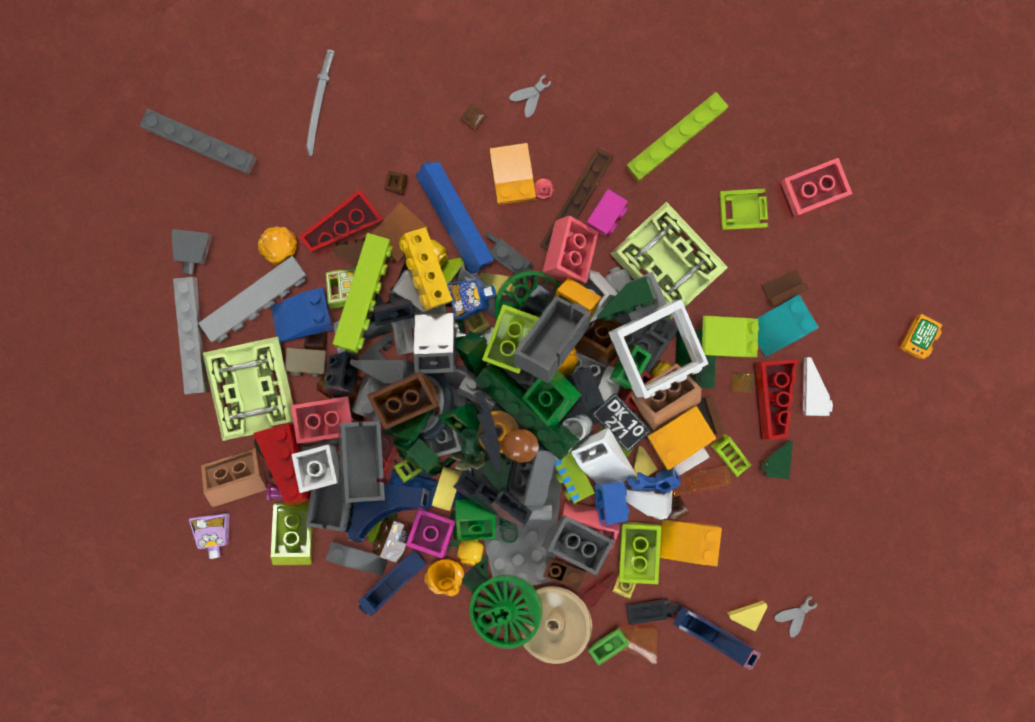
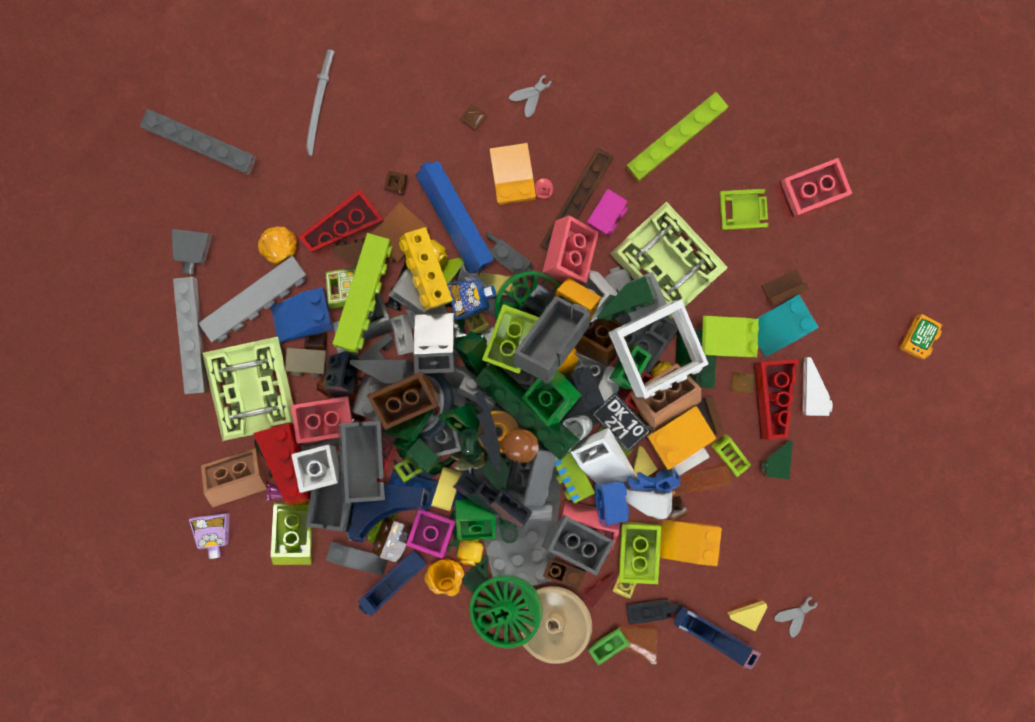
(394, 311): black slope -> none

